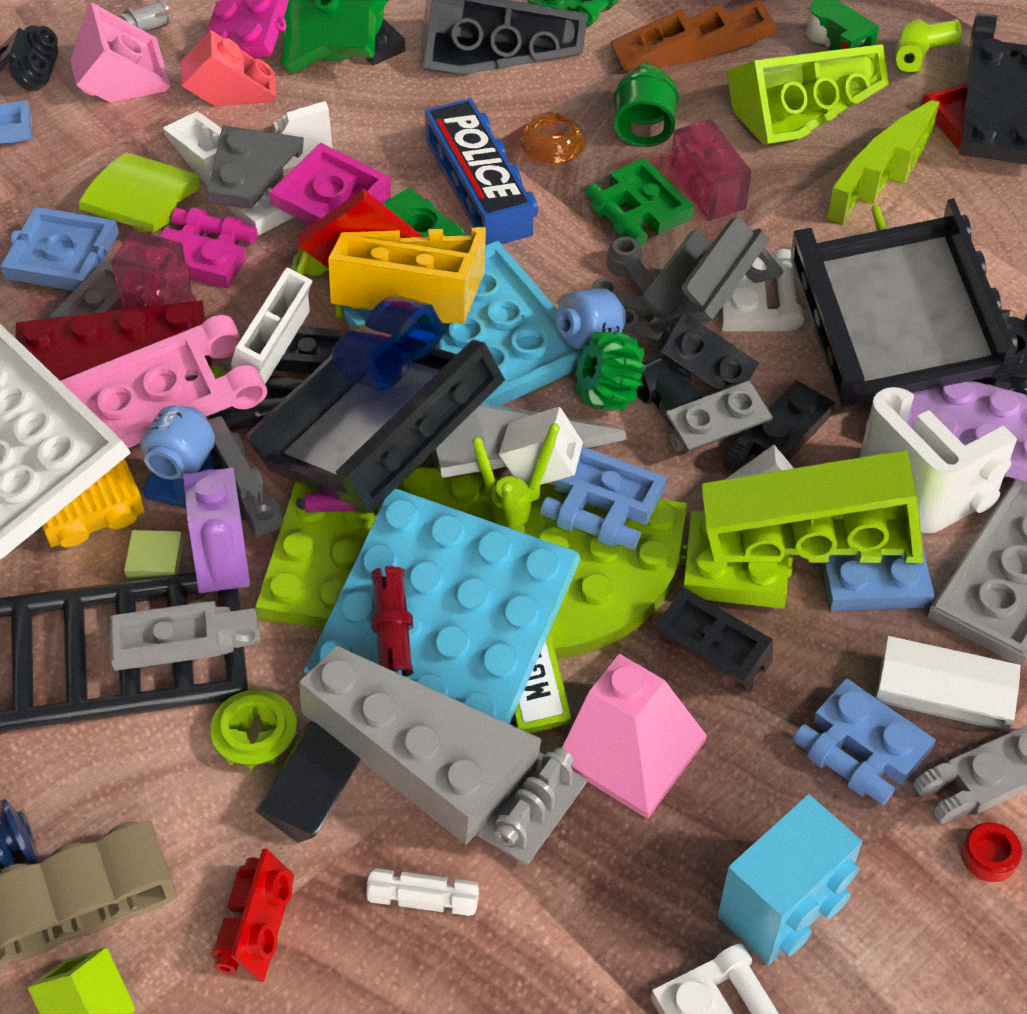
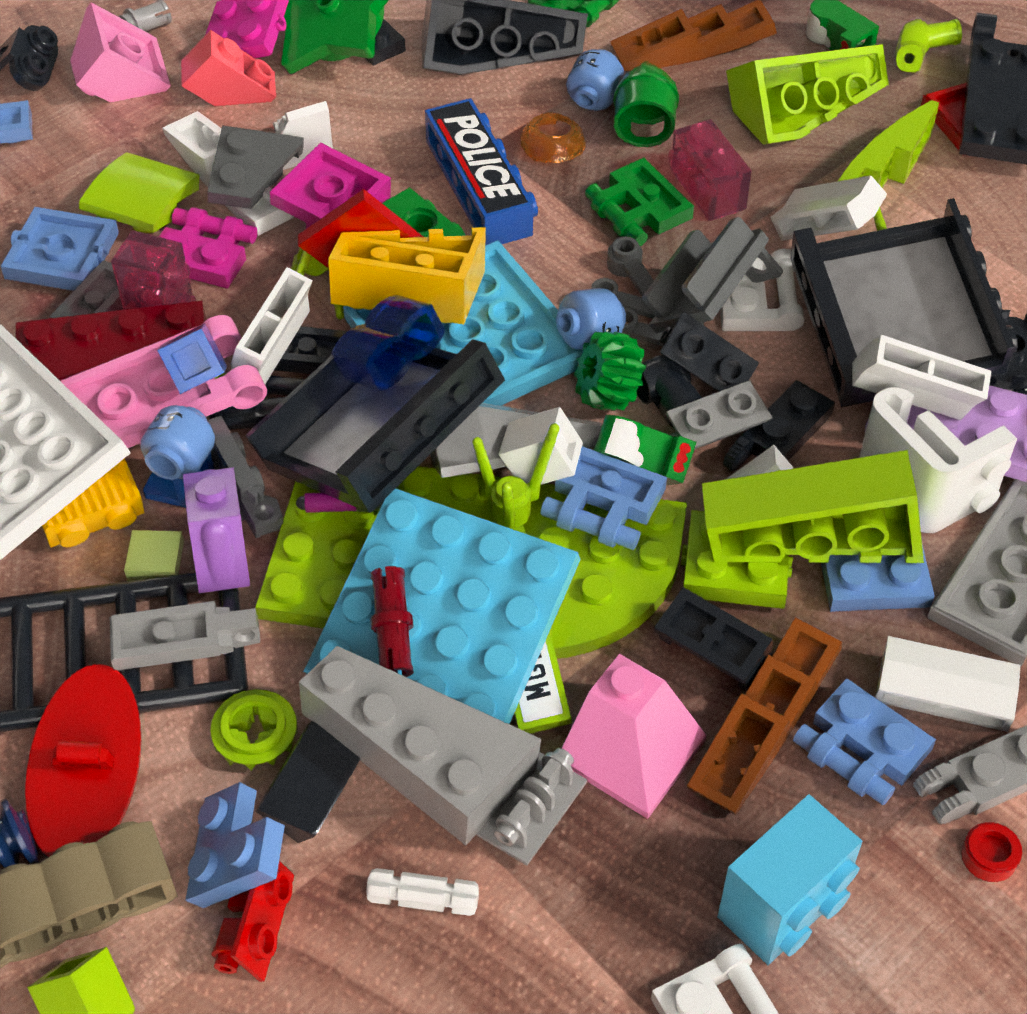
(83, 759): none -> red shield
(192, 358): none -> panel
(230, 850): none -> medium blue plate
(594, 79): none -> medium blue head
(645, 447): none -> green leg
(764, 716): none -> dark orange slope
(830, 207): none -> white piece
(933, 379): none -> white piece

